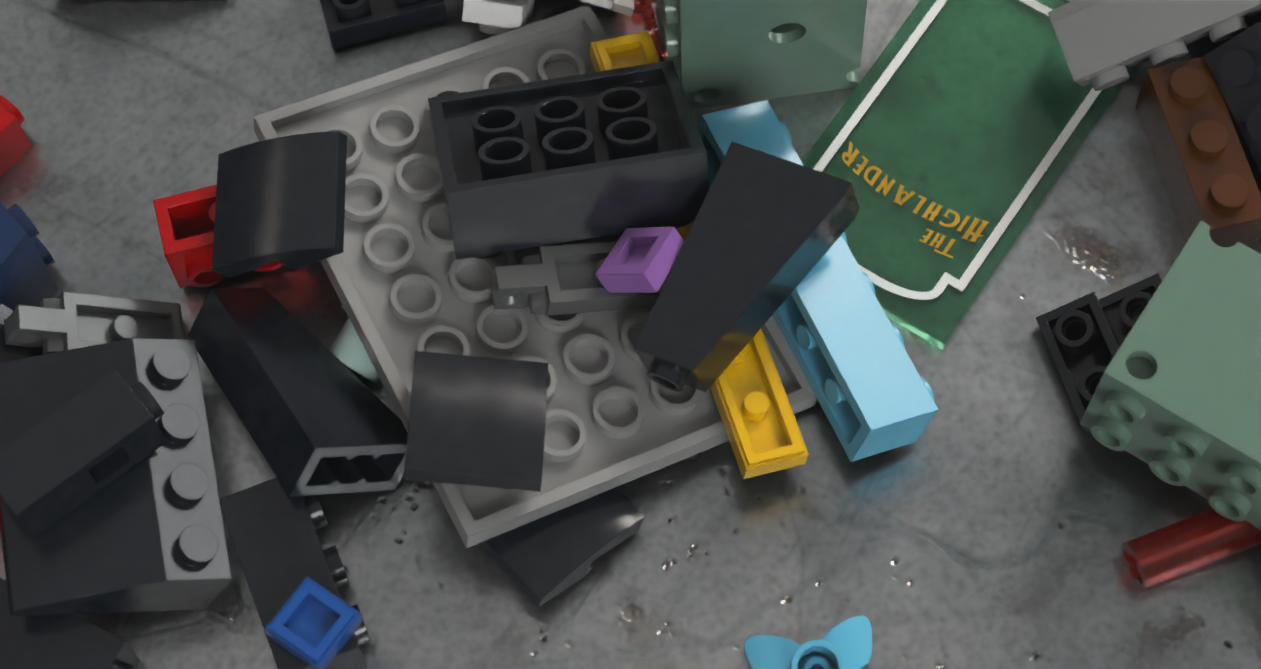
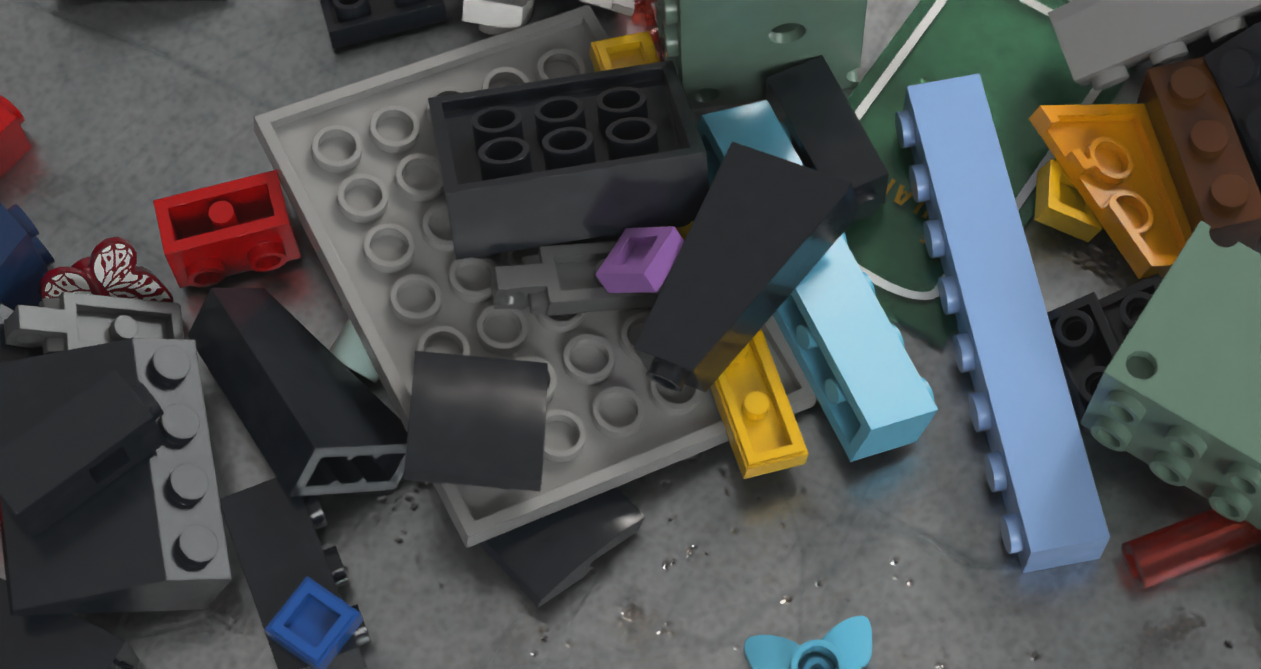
(106, 273): none -> dark red animal
(280, 202): black slope -> none
(827, 130): none -> black brick
(1002, 326): none -> light blue brick
(1061, 205): none -> yellow plate
(1122, 178): none -> light orange wing

